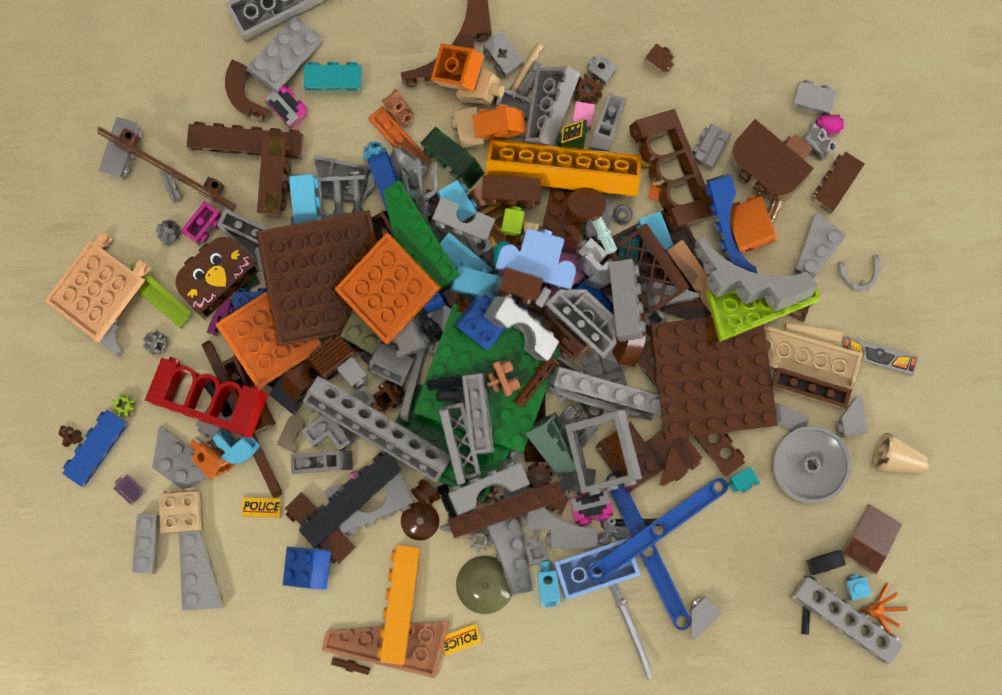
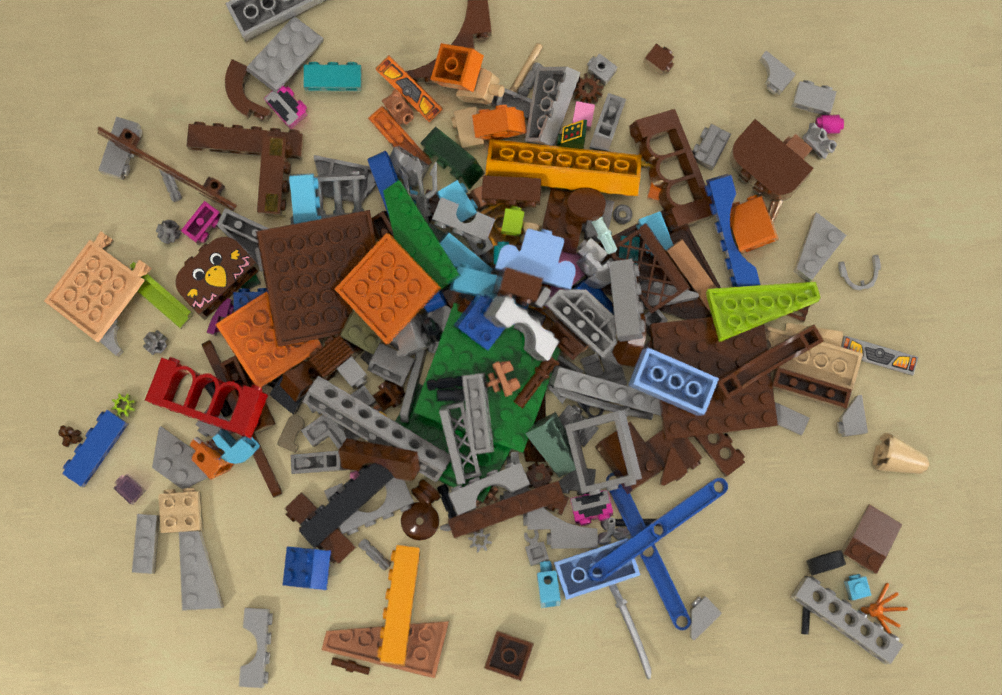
(257, 622): none -> light grey arch
(261, 507): yellow tile -> none
(373, 149): medium azure gear -> none
(374, 554): none -> light grey axle
(400, 462): none -> reddish brown arch
(409, 88): none -> tile
(461, 639): yellow tile -> none
(470, 590): olive dish -> none
(498, 44): light grey brick -> none
(508, 655): none -> reddish brown brick
(511, 552): light grey wing -> none
(673, 381): none -> light blue brick
(743, 480): teal brick -> none
(750, 286): light grey arch -> none
(768, 361): none -> reddish brown arch
(777, 73): none -> light grey arch
(811, 464): light grey dish -> none
(837, 182): reddish brown brick -> none

